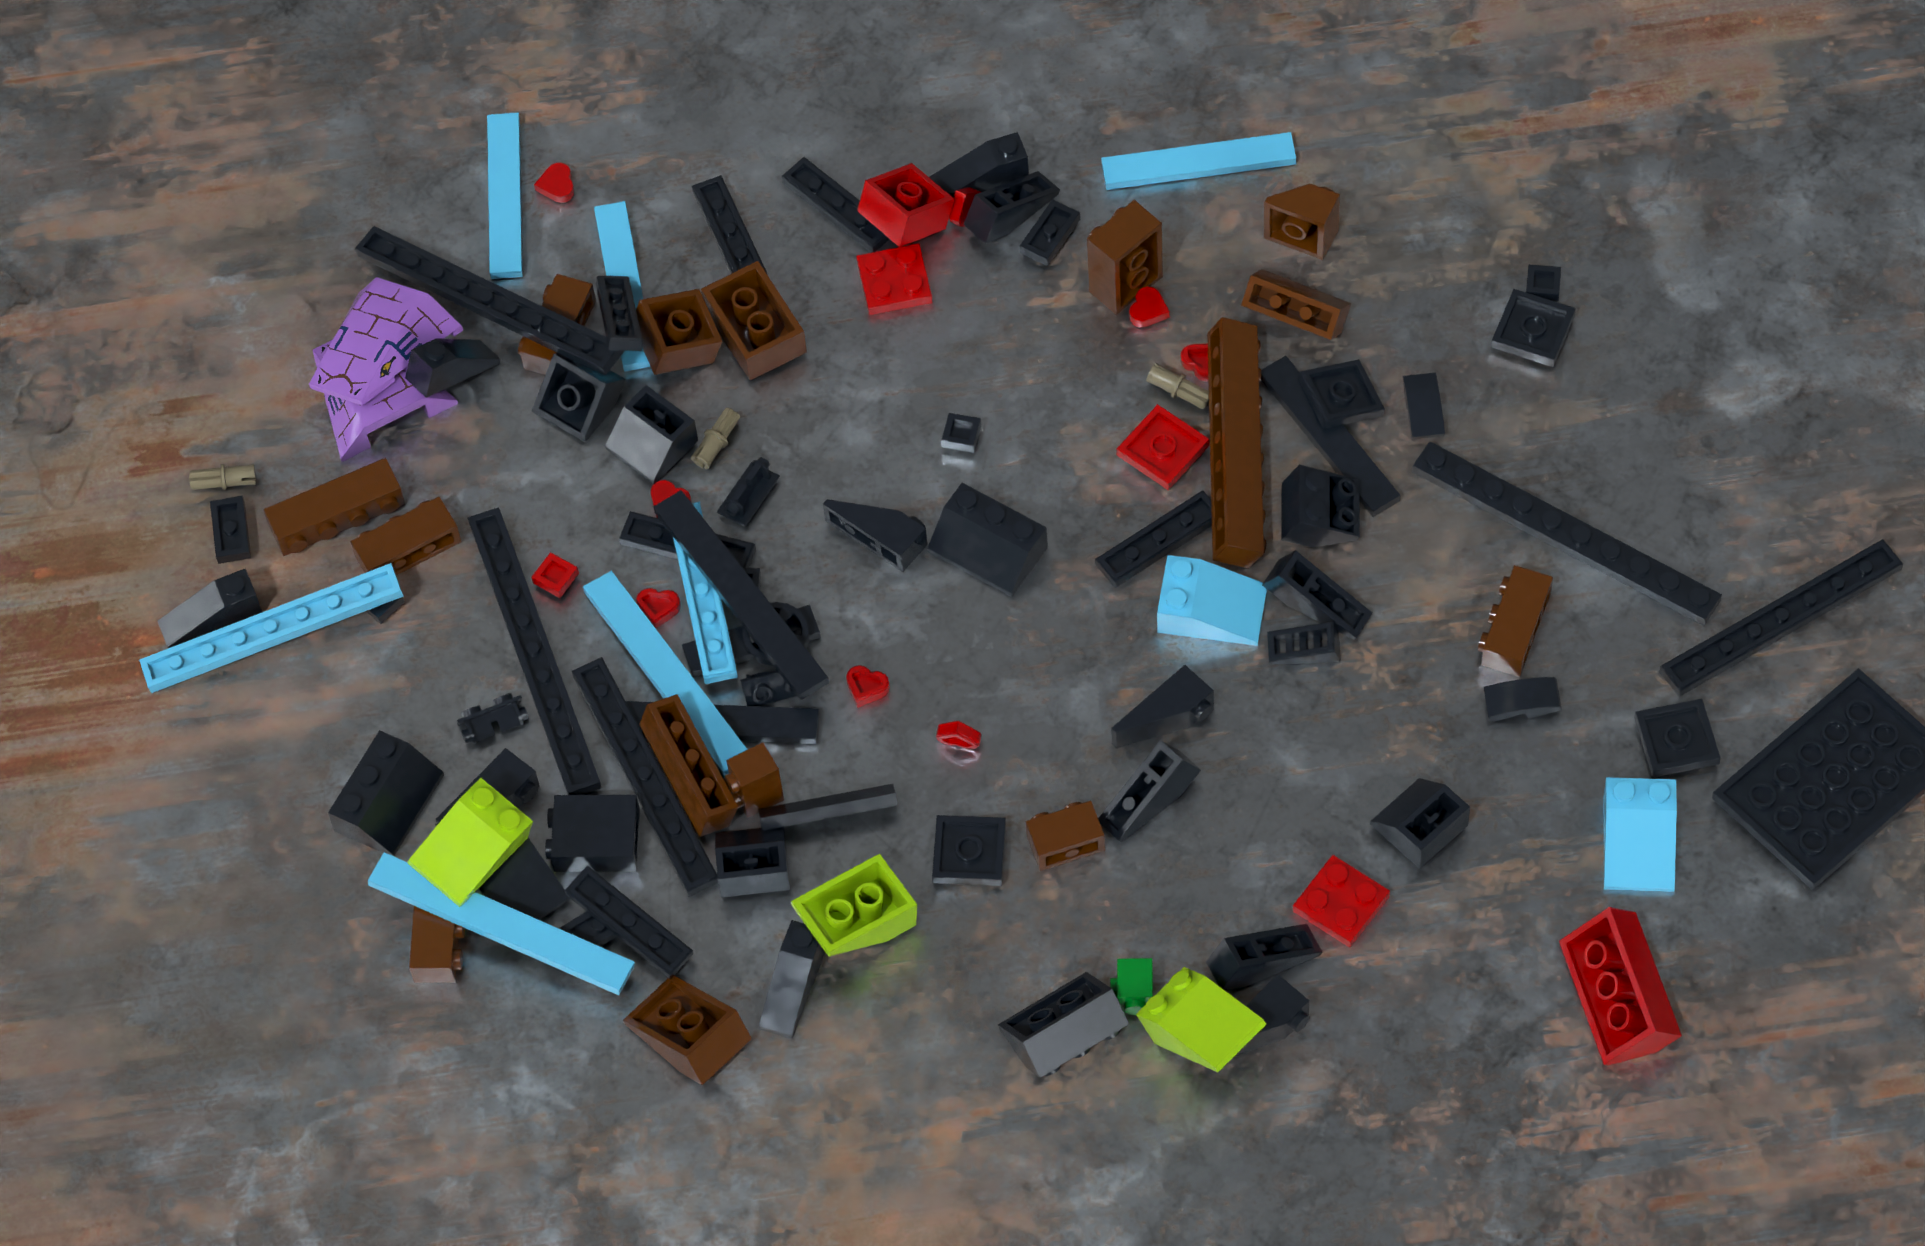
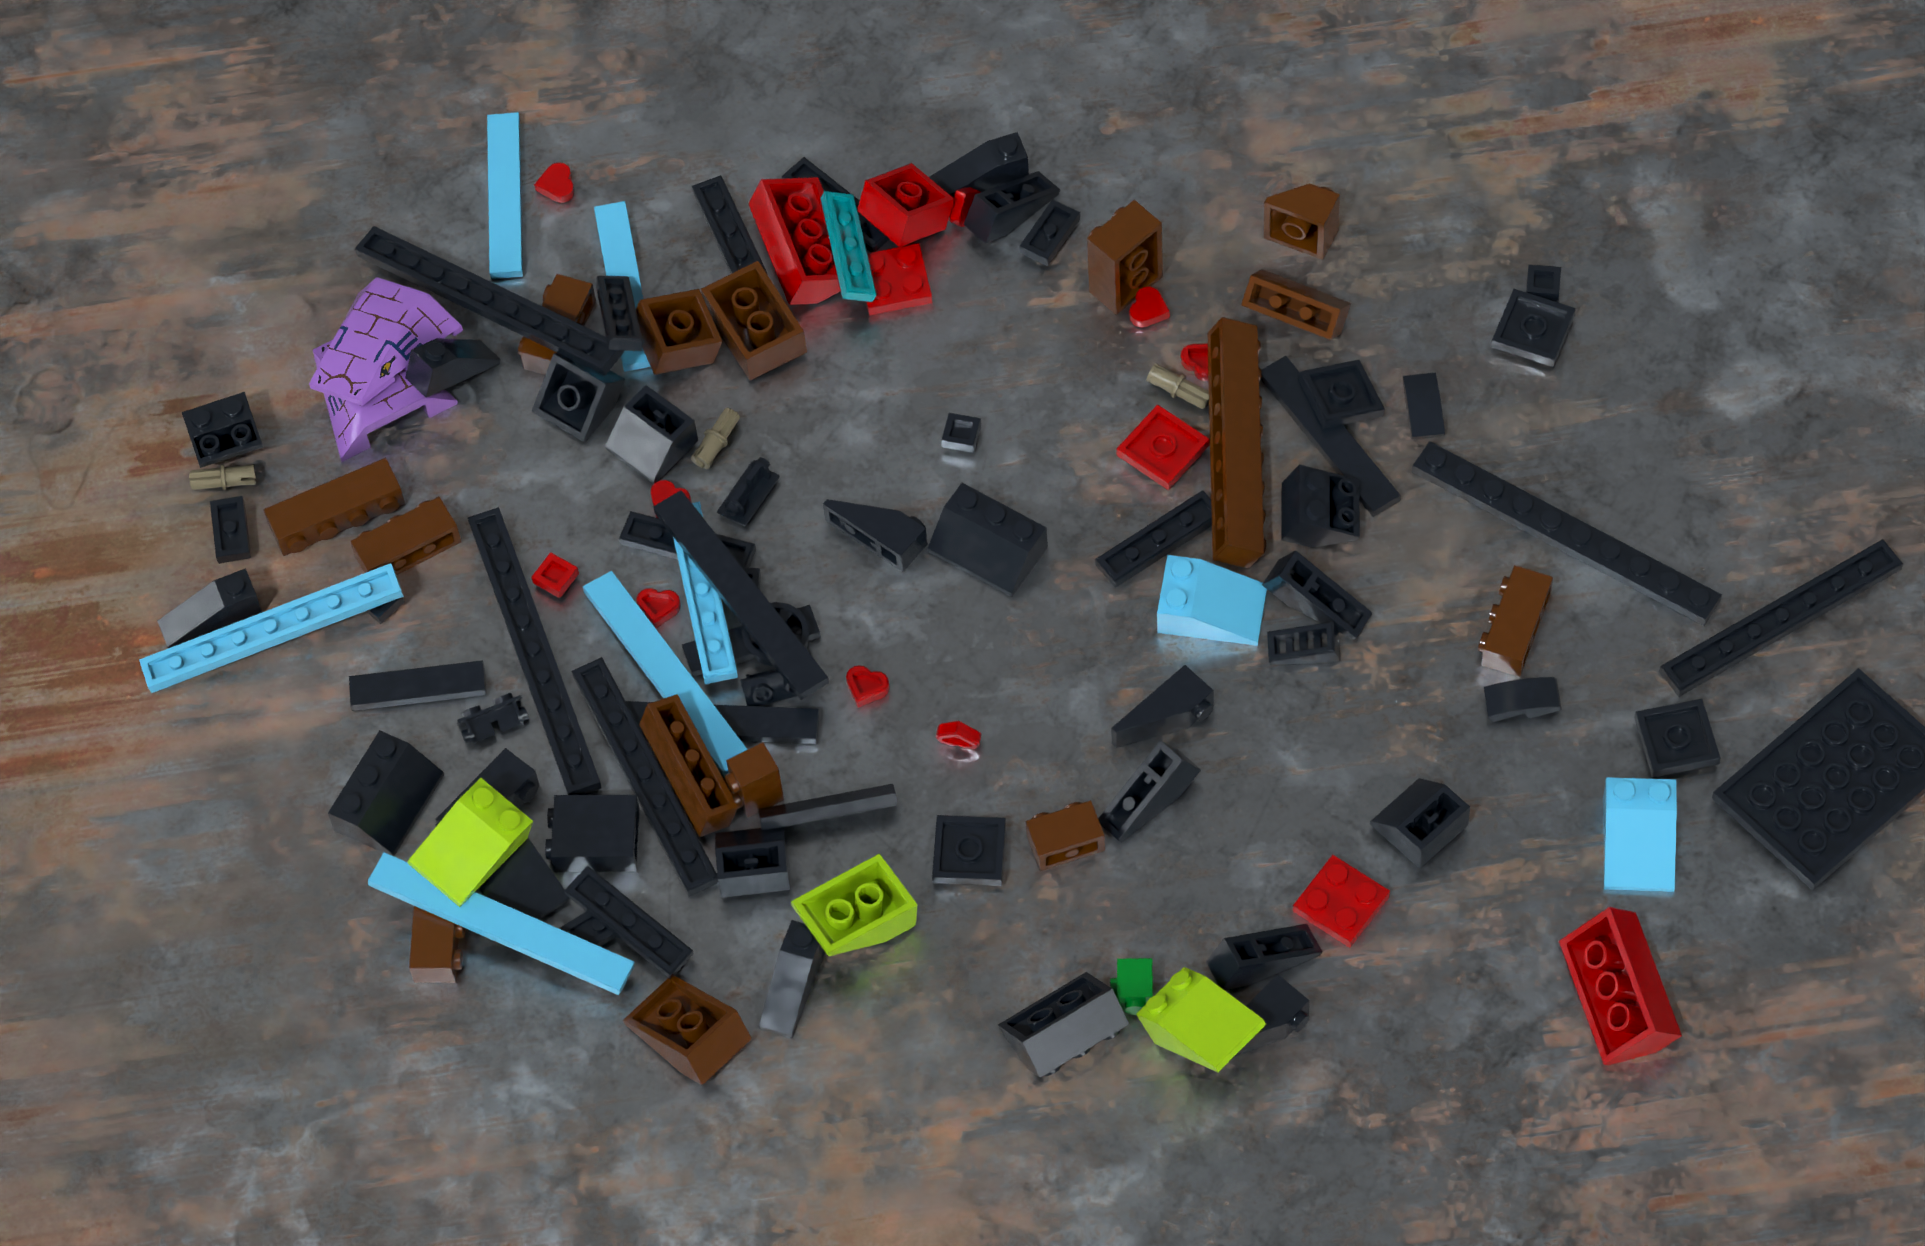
(222, 429): none -> black slope
(417, 685): none -> black tile
(796, 237): none -> red slope
(848, 246): none -> teal tile
(1198, 161): medium azure tile -> none

